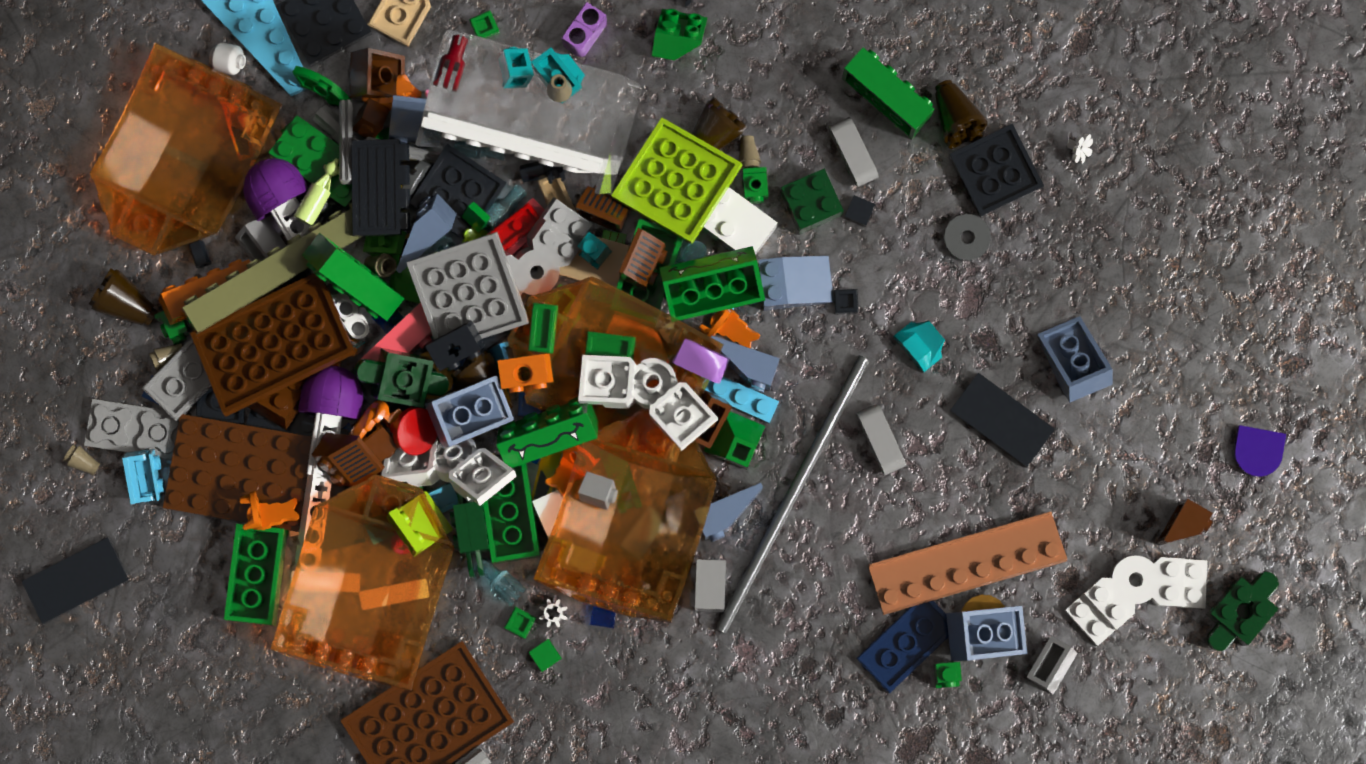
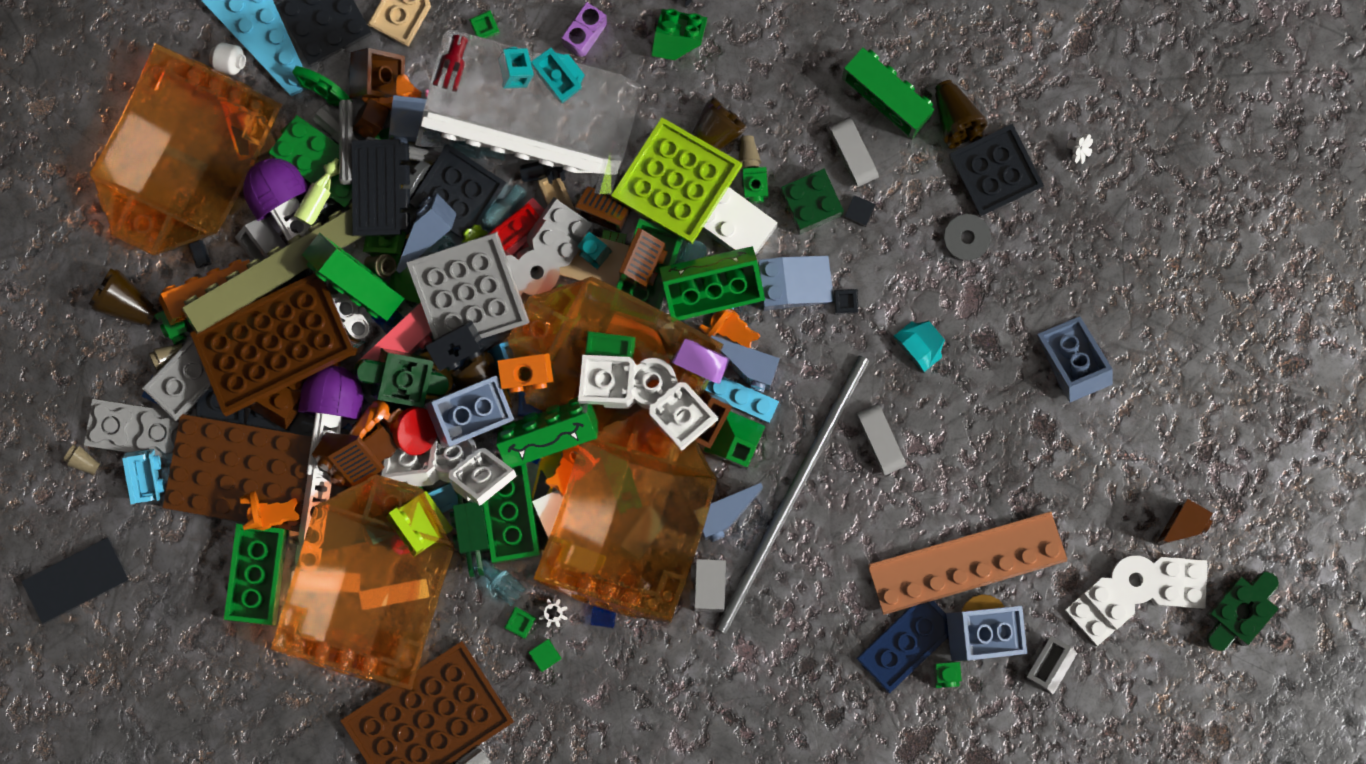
(476, 217): green tile -> none
(543, 328): green tile -> none
(561, 93): dark tan cone -> none
(597, 490): light grey brick -> none
(1002, 420): black tile -> none
(1258, 450): dark purple tile -> none

